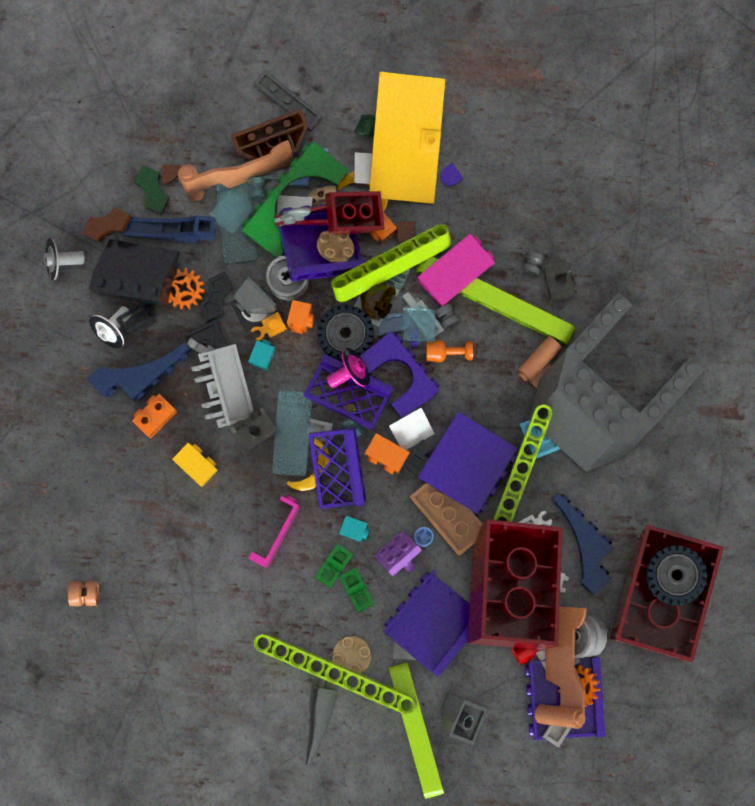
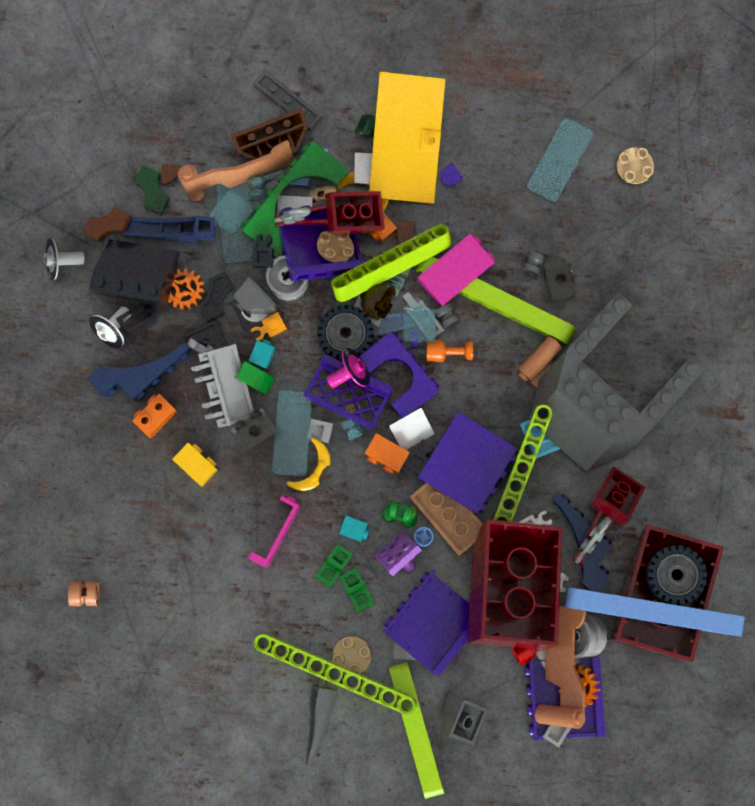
(254, 377): none -> green slope
(263, 255): none -> black plate
(300, 317): orange brick -> none
(354, 468): dark purple fence -> none
(396, 511): none -> green piece
(560, 160): none -> clear light blue piece
(615, 502): none -> dark red slope
(635, 165): none -> tan dish
(655, 612): none -> medium blue beam

